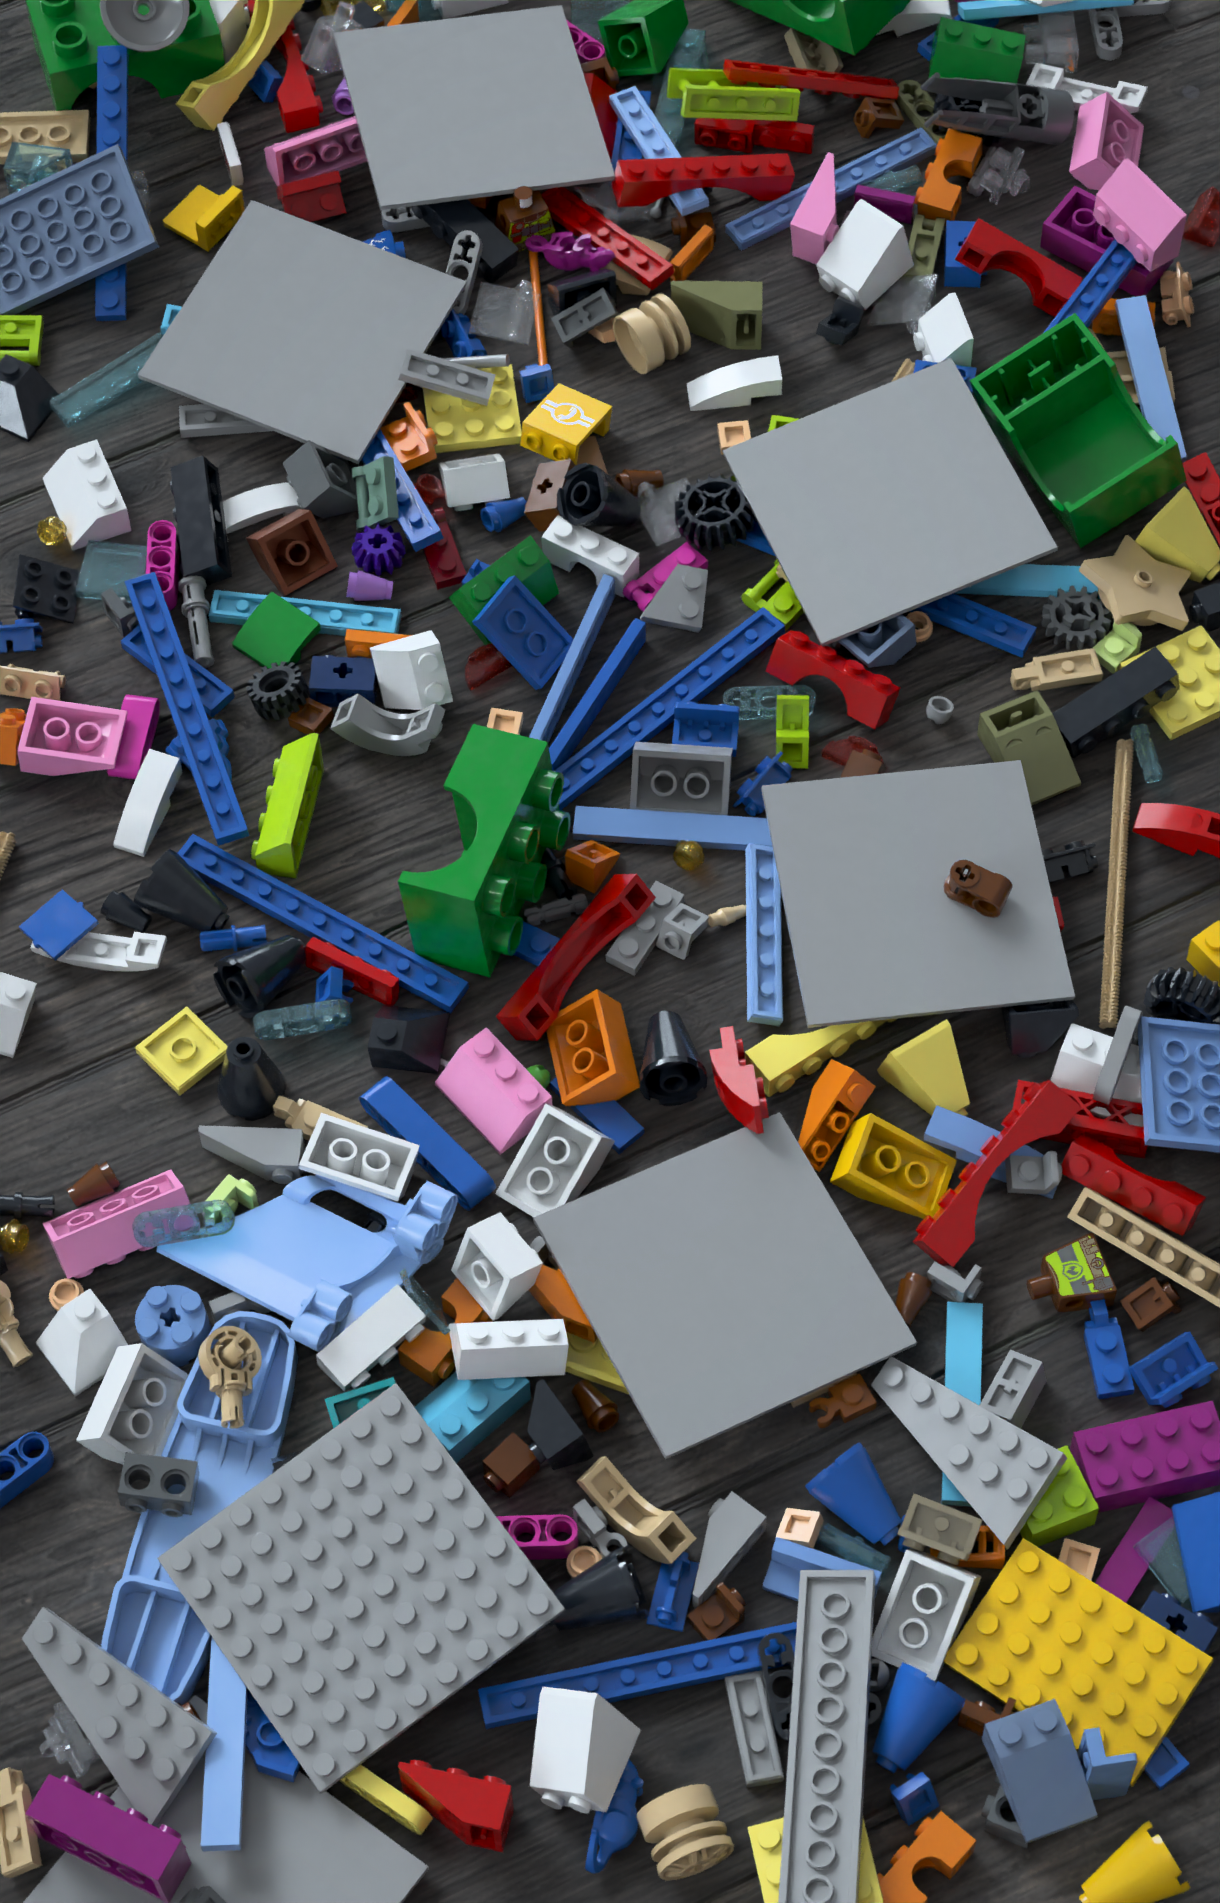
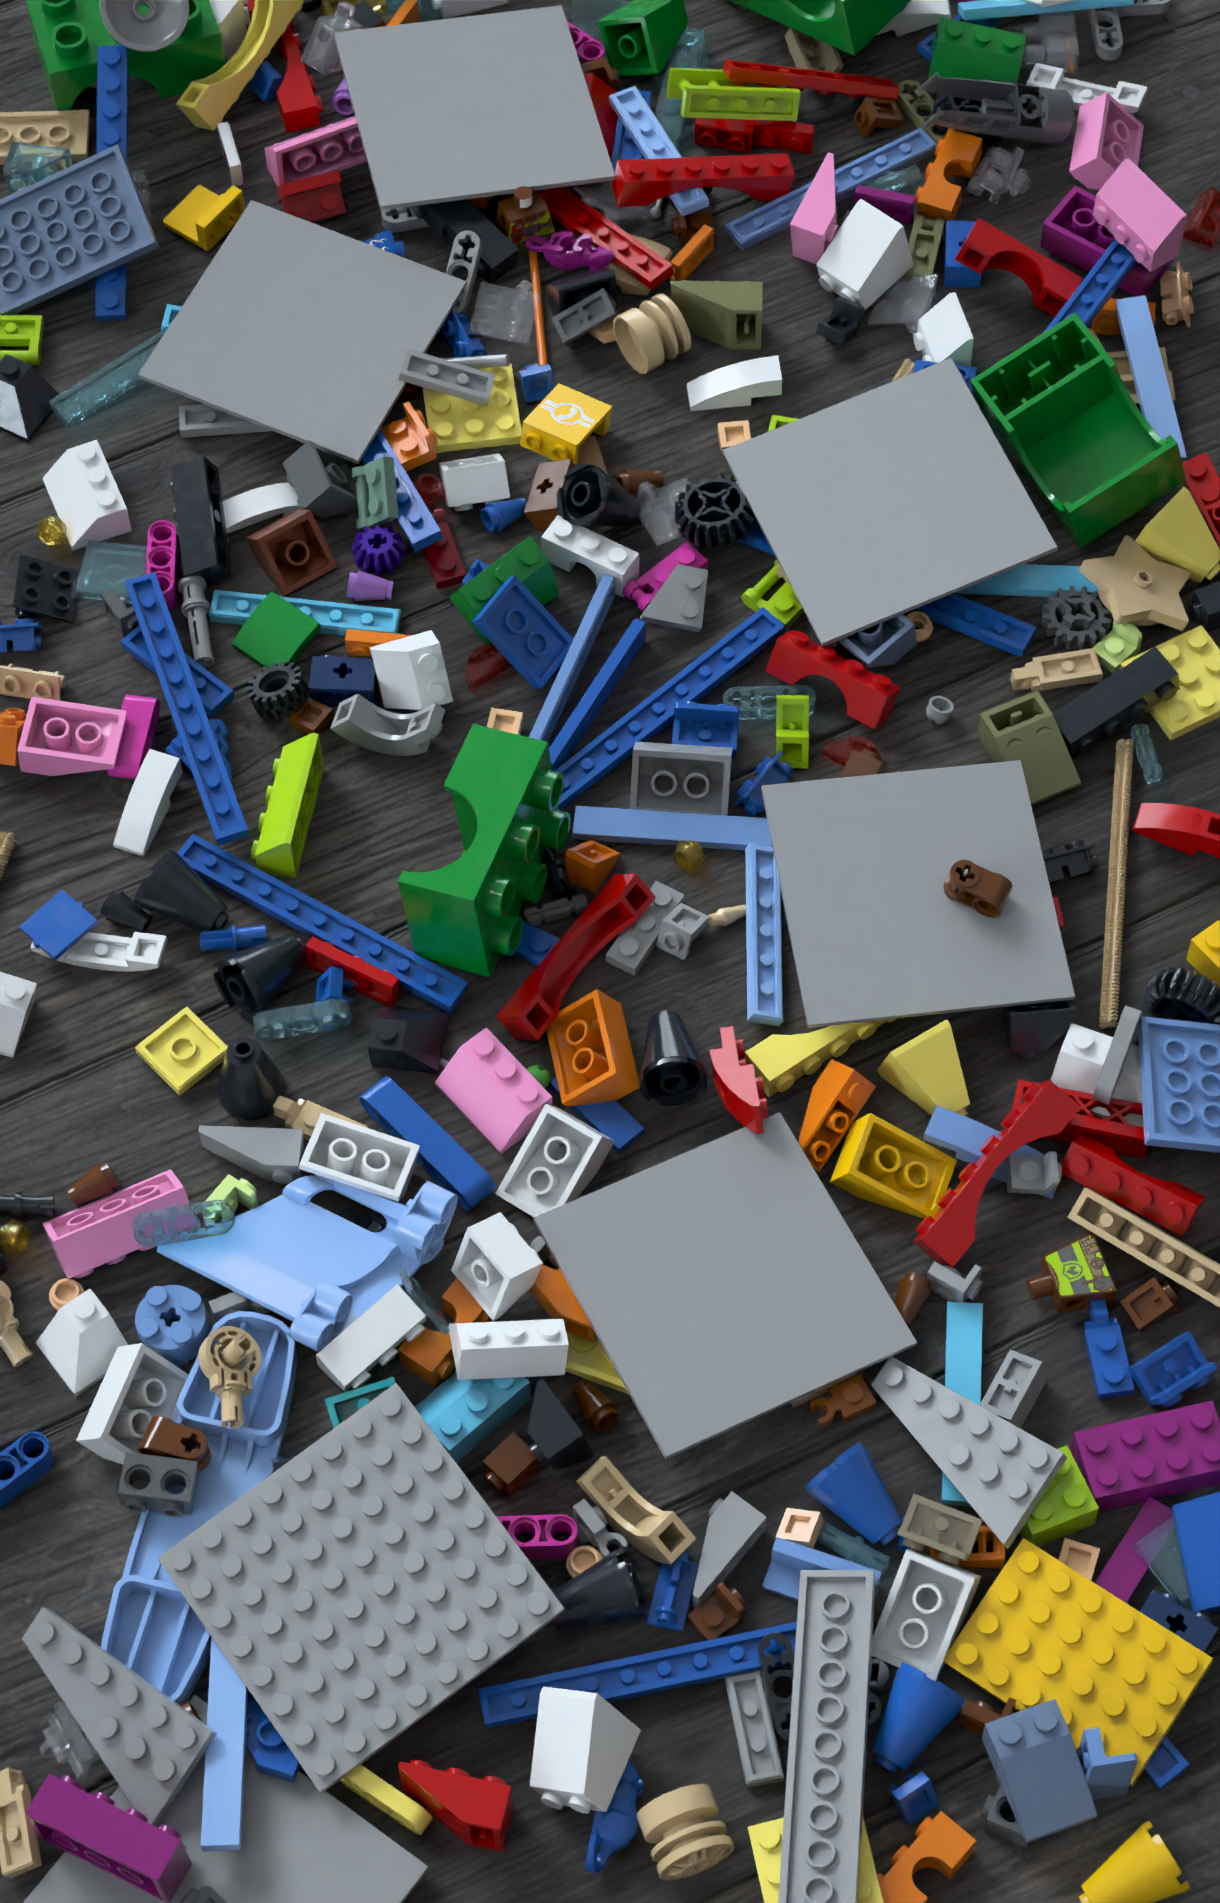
(173, 1440): none -> reddish brown piece

